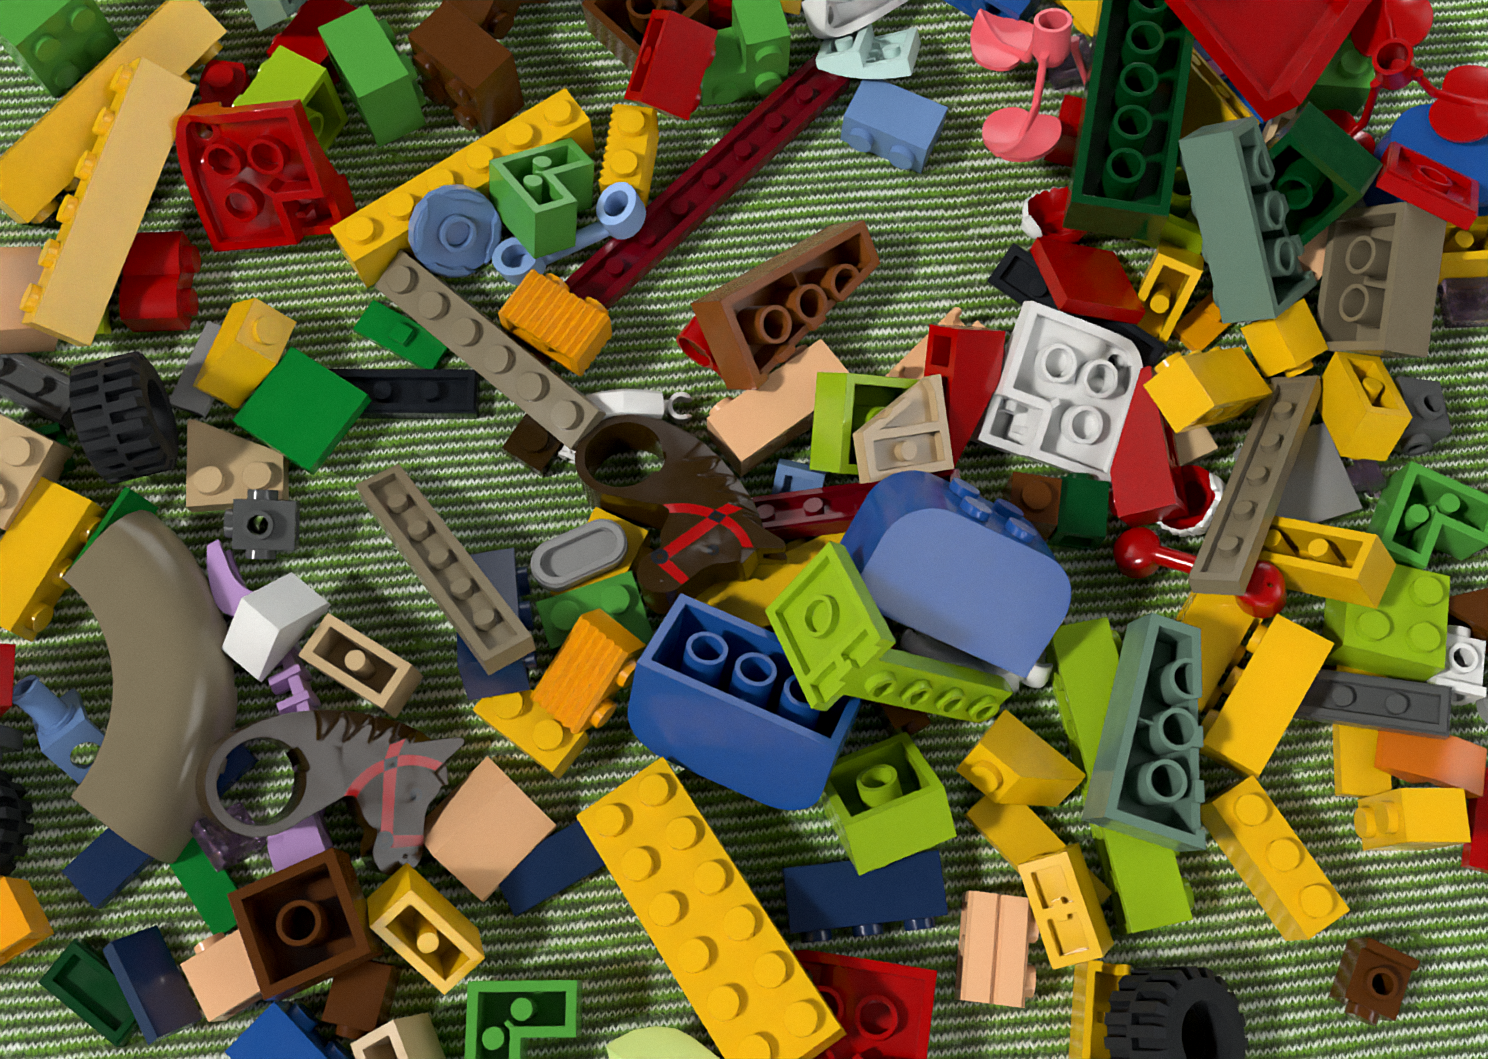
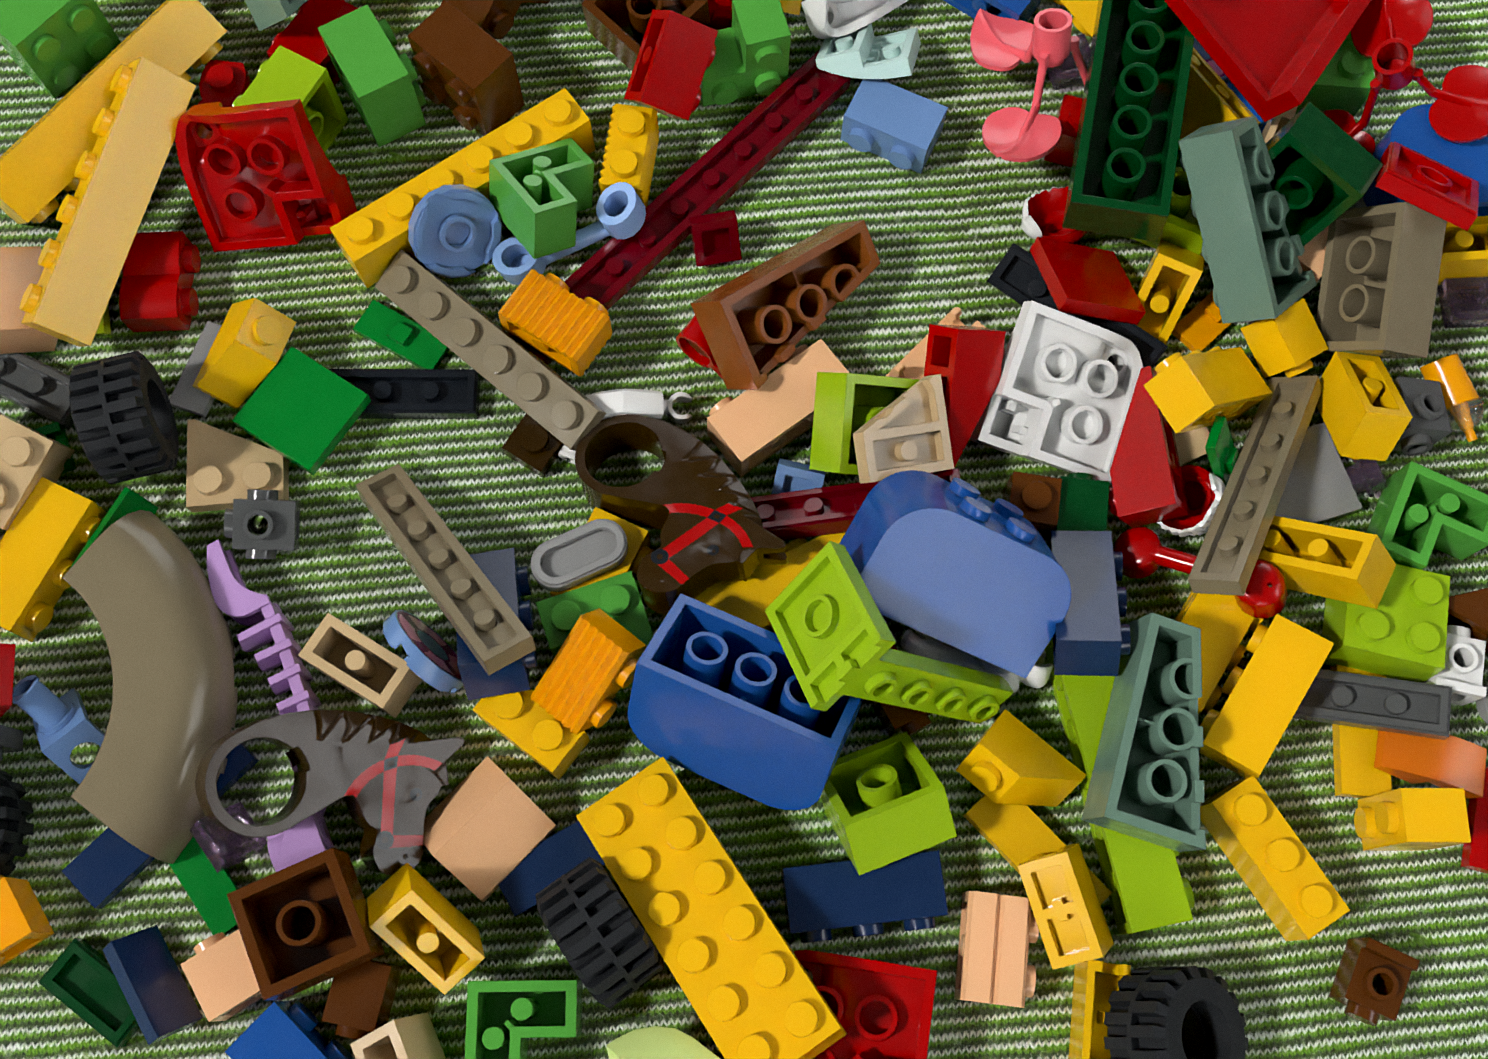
(272, 623): white slope -> none
(425, 649): none -> medium blue tile
(599, 933): none -> black tyre
(715, 238): none -> dark red plate
(1091, 632): none -> dark blue brick
(1221, 449): none -> green piece
(1460, 396): none -> light orange piece

